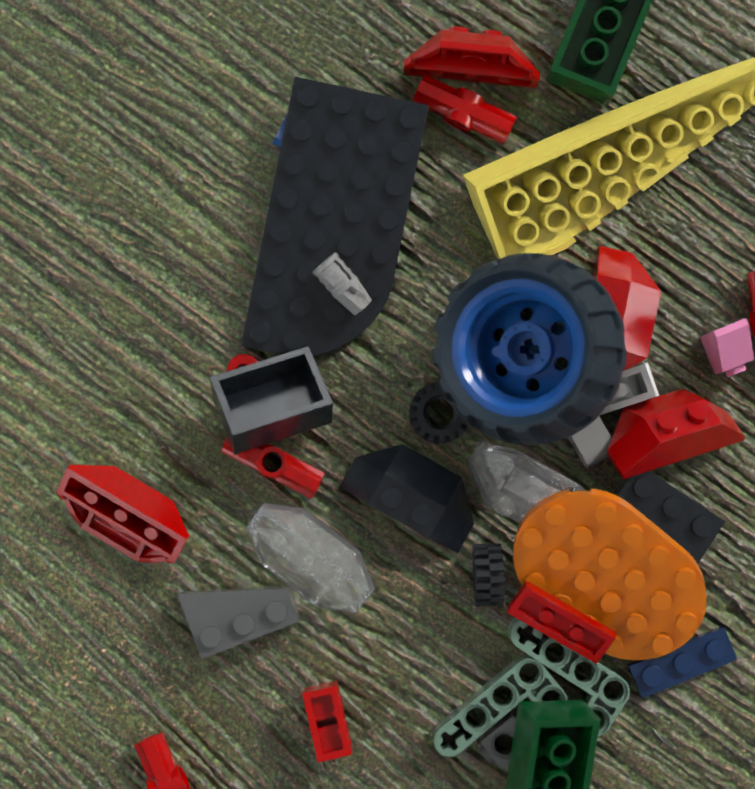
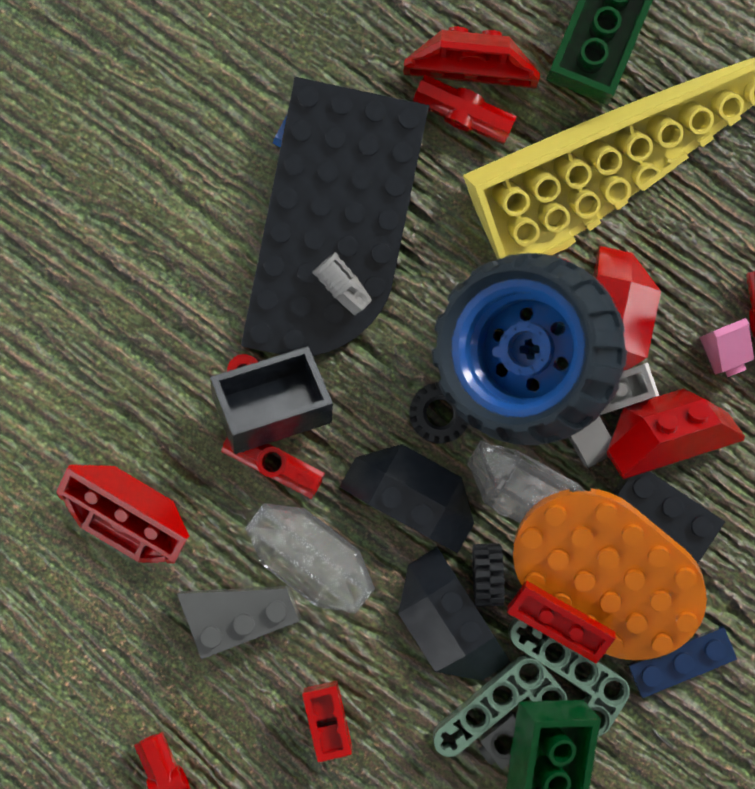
(447, 621): none -> black wedge

